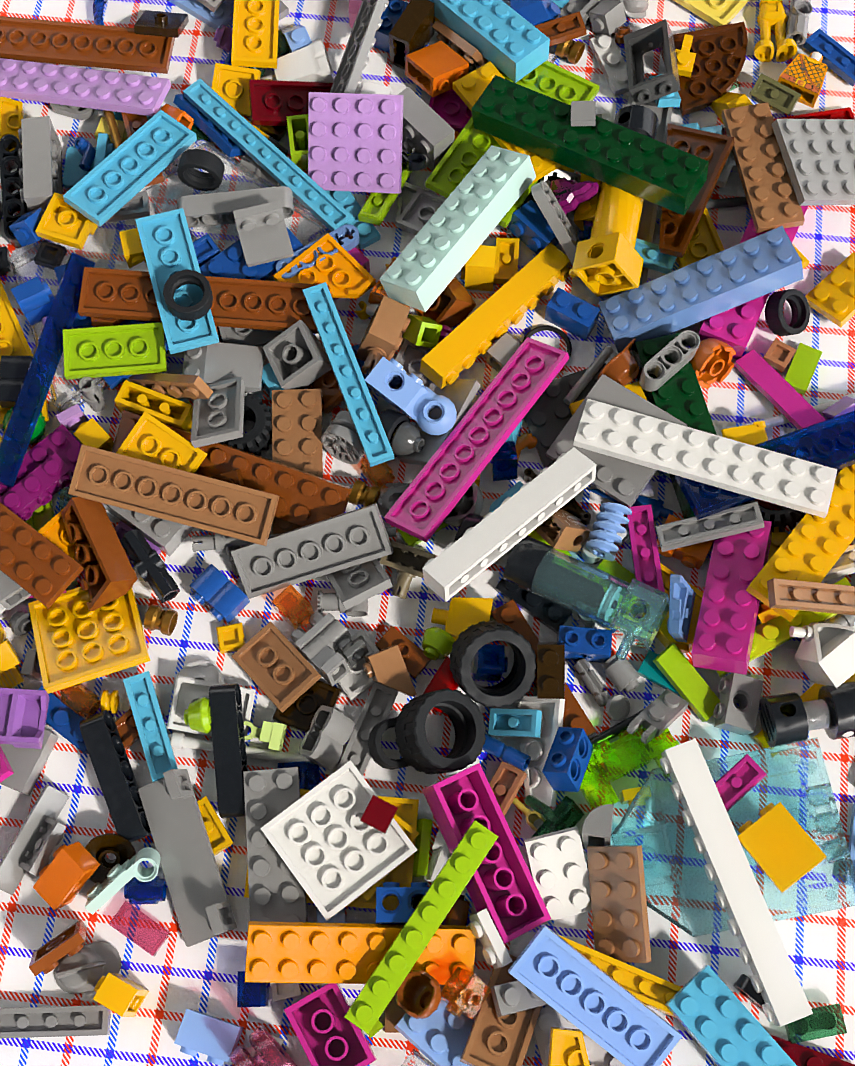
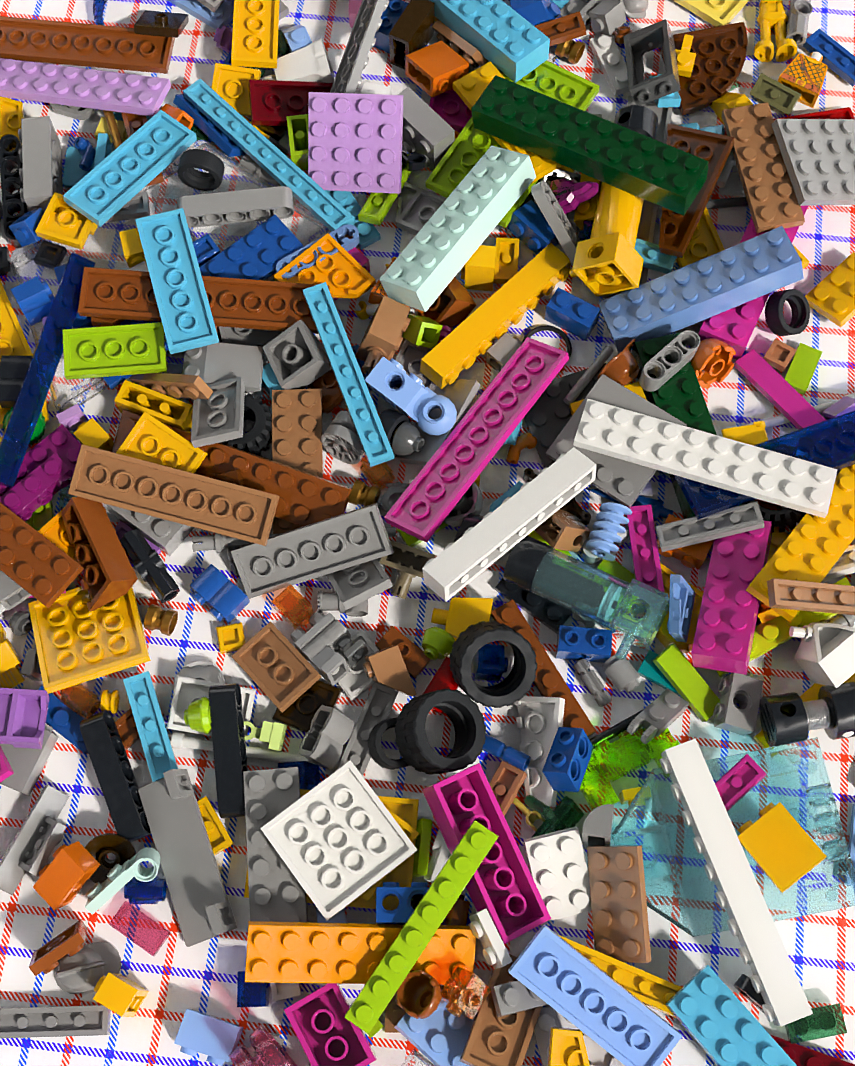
(92, 394): light grey pin -> none
(182, 278): black tyre -> none
(263, 233): light grey bracket -> none
(379, 814): dark red tile -> none
(505, 463): clear blue bracket -> none
(515, 722): medium azure plate -> none
(551, 670): dark brown brick -> none
(583, 113): light grey tile -> none
(618, 707): light grey piece -> none

